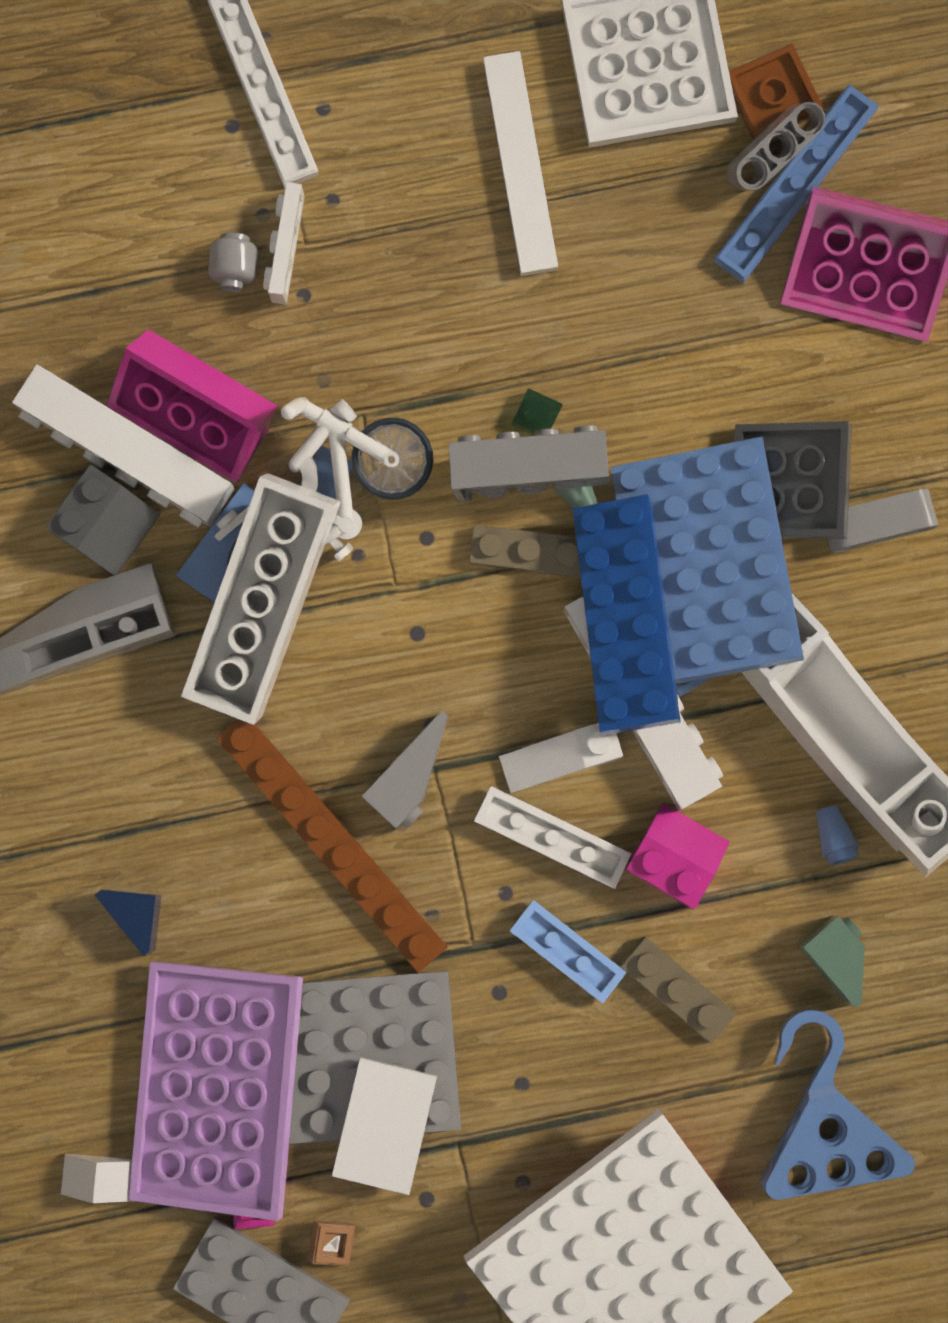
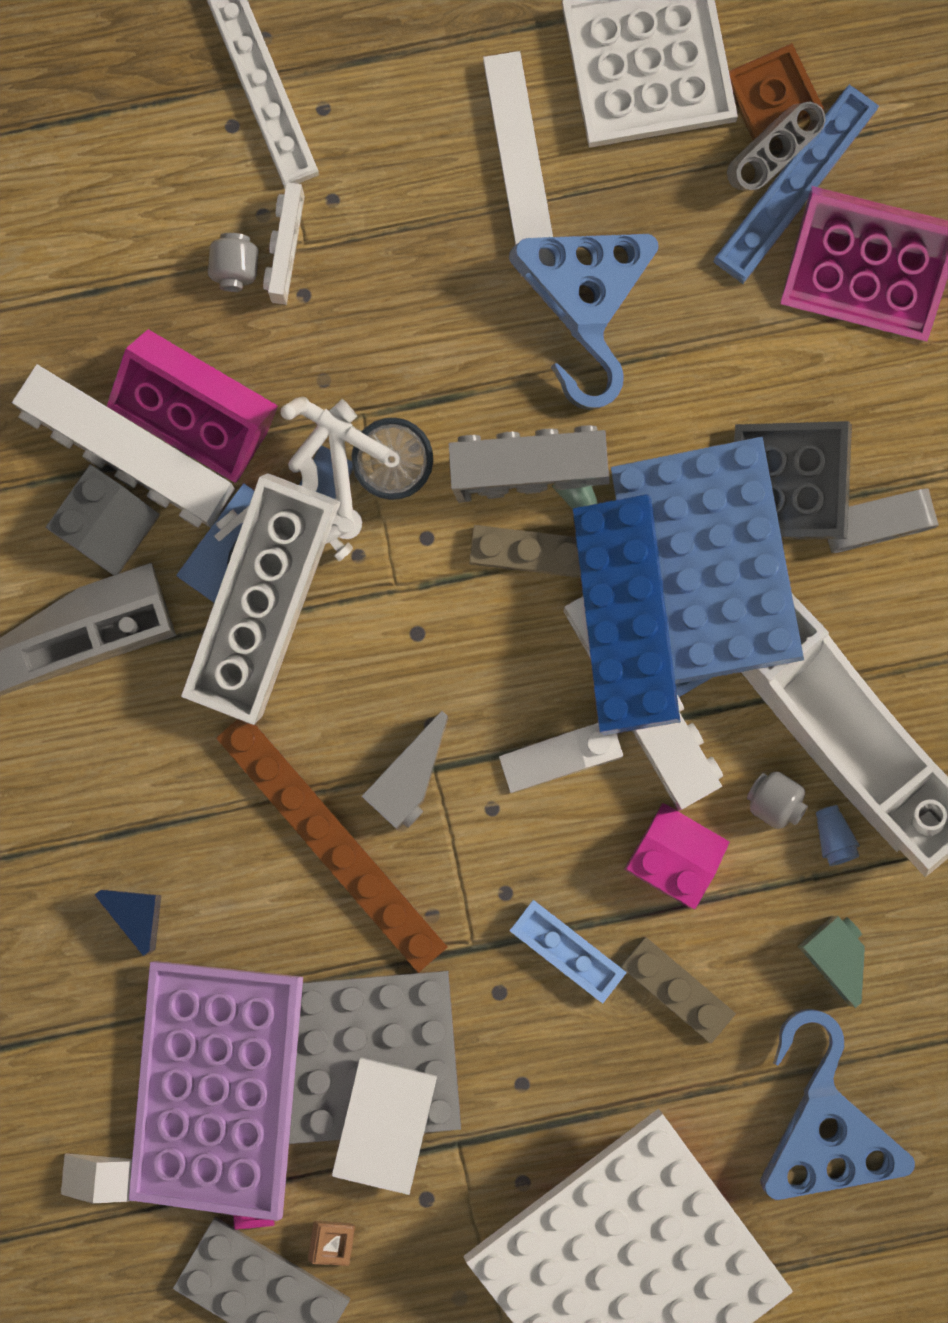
(536, 412): clear green plate -> none
(552, 837): white plate -> none
(560, 290): none -> medium blue piece
(777, 800): none -> light grey head

